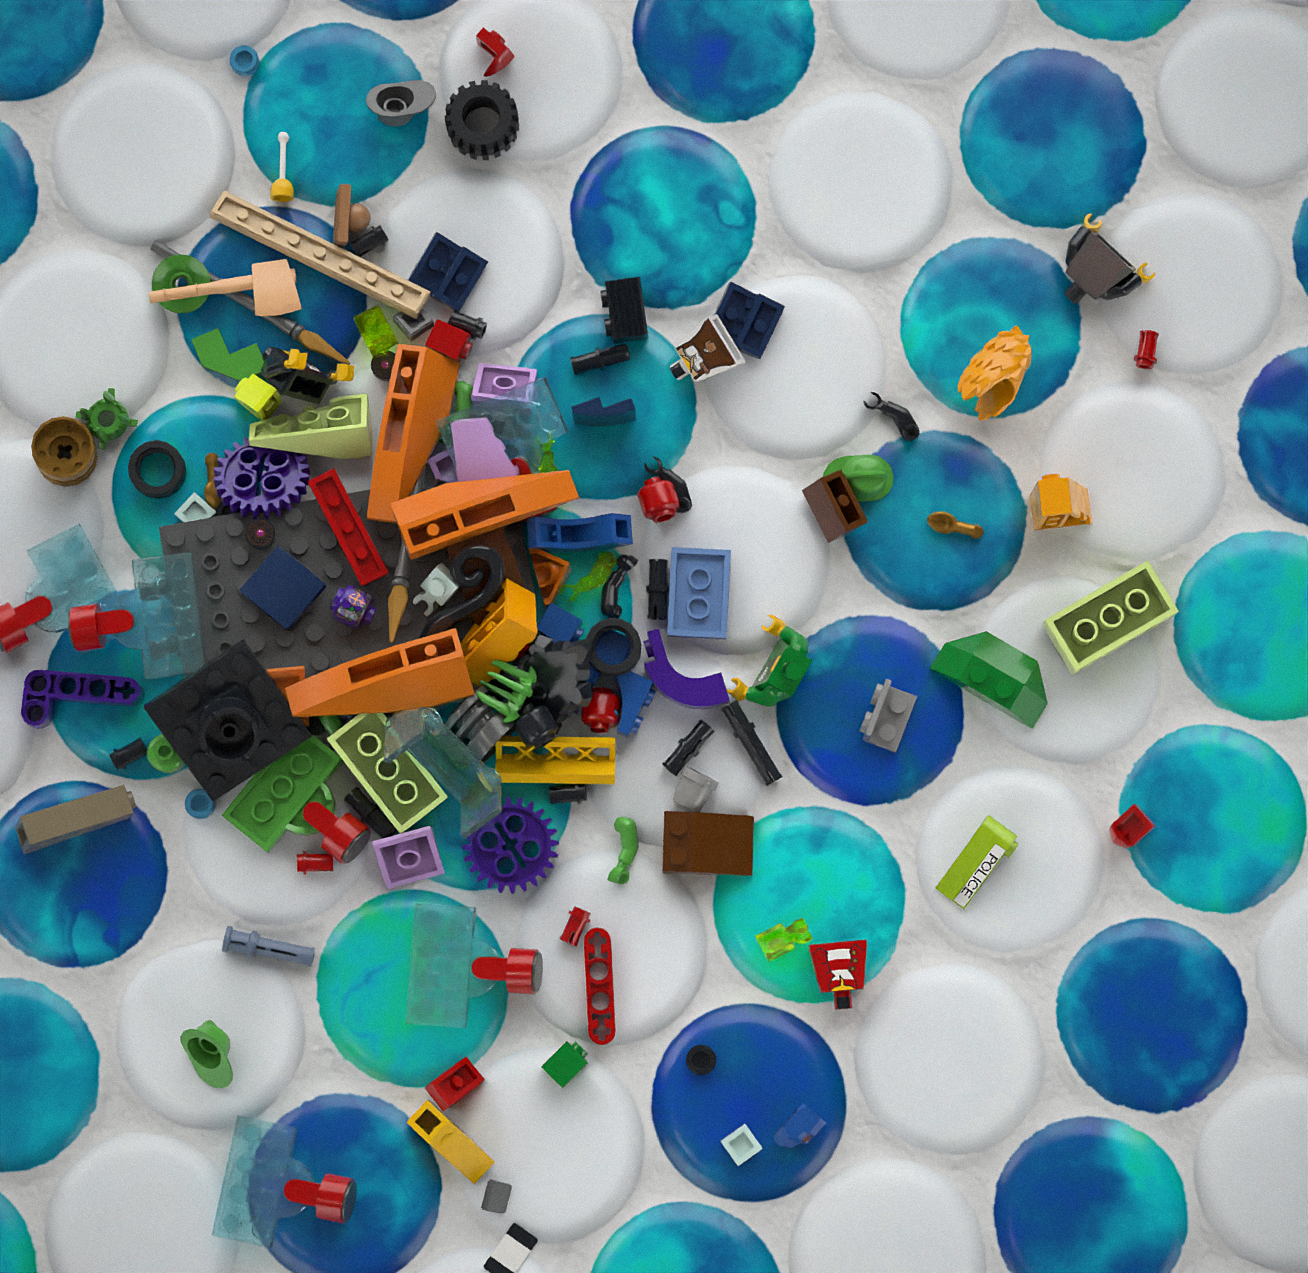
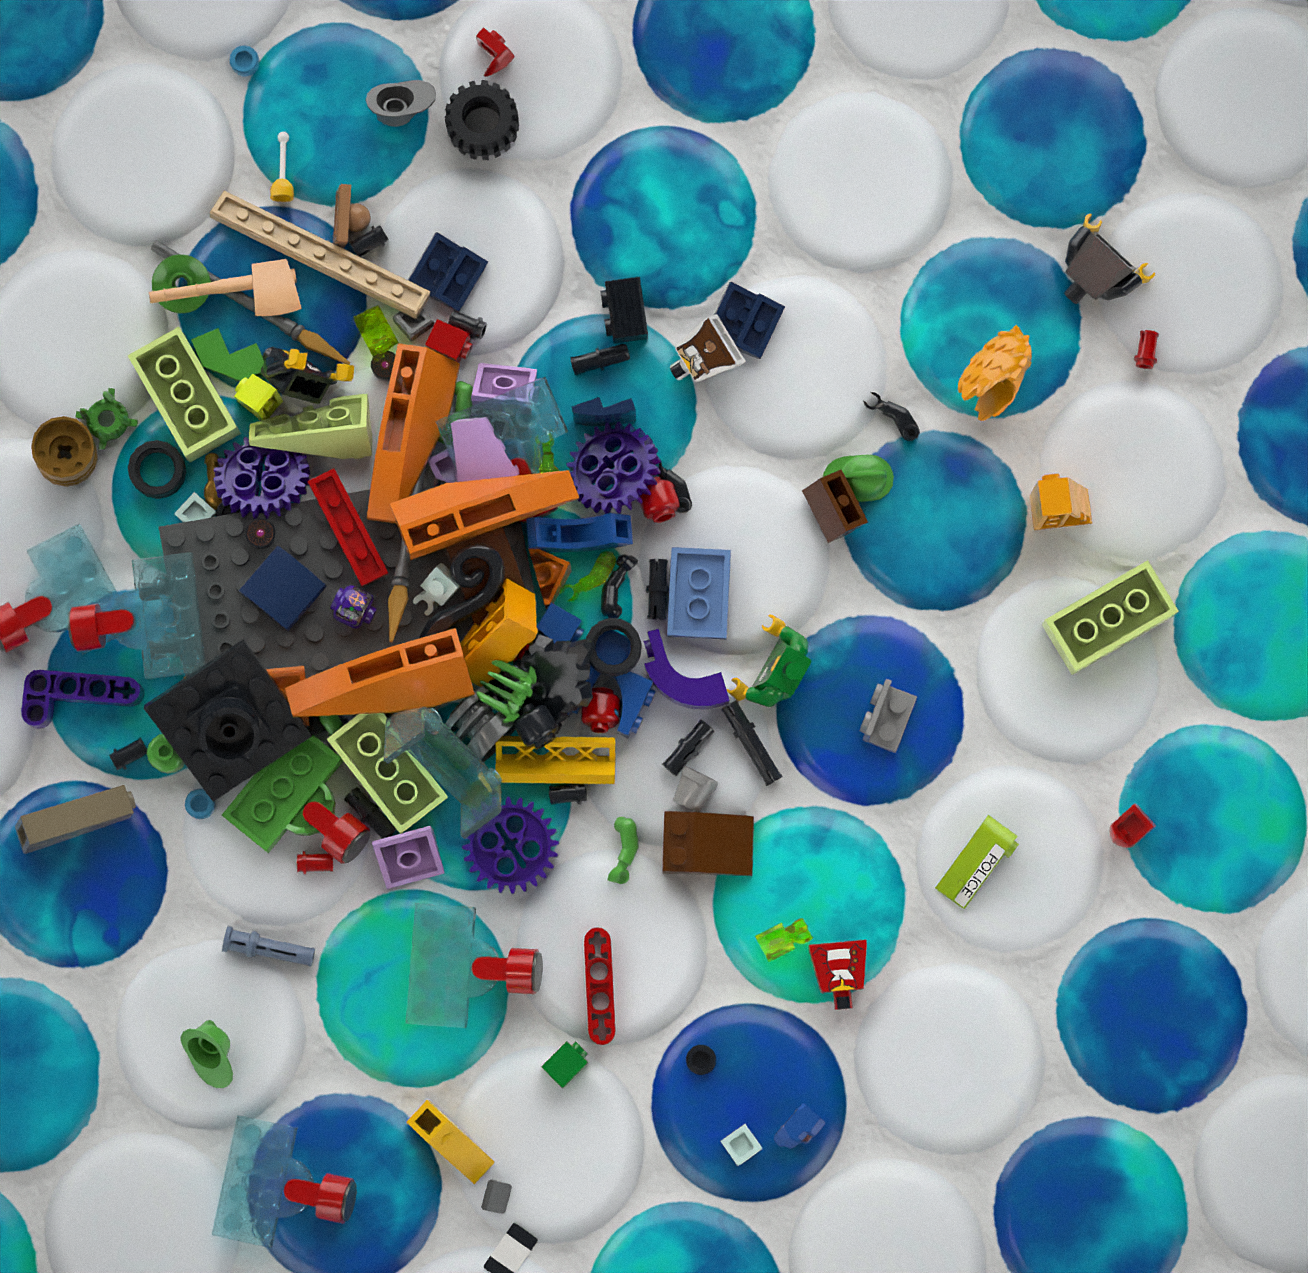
(184, 394): none -> yellowish green brick
(454, 1084): red slope -> none
(576, 925): red pin -> none
(627, 485): none -> dark purple gear
(946, 523): pearl gold piece -> none
(995, 675): green wedge -> none

